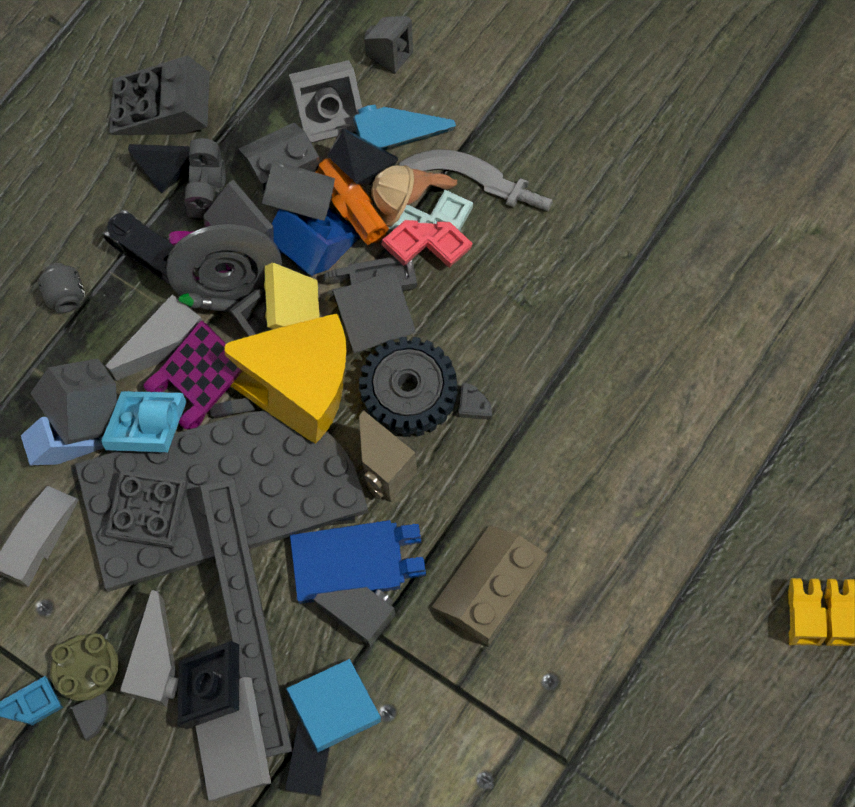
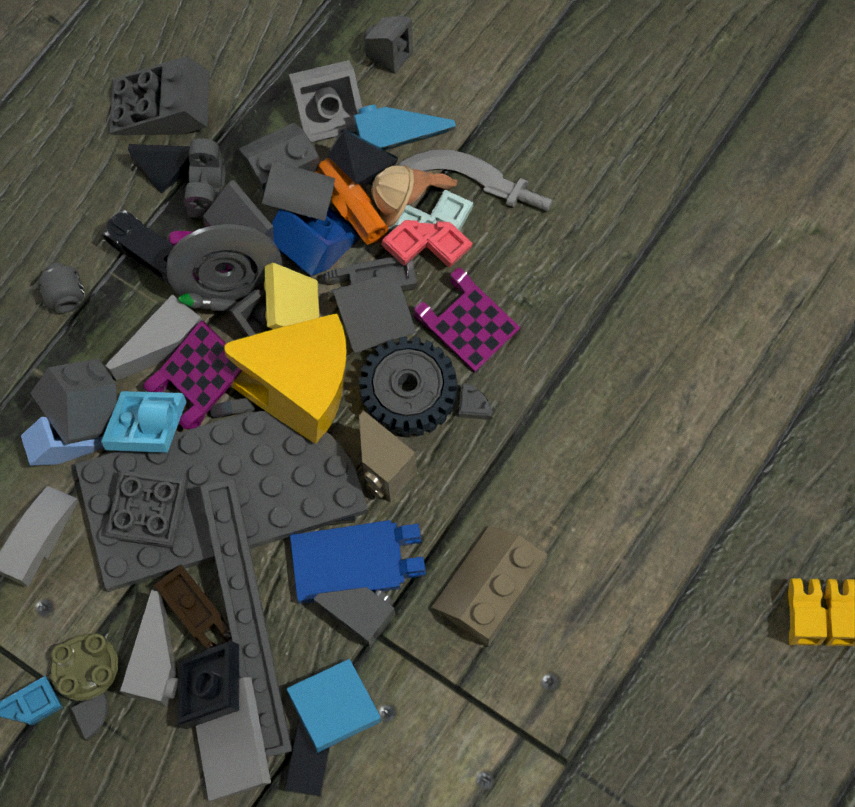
(192, 606): none -> dark brown hinge
(471, 325): none -> magenta flag

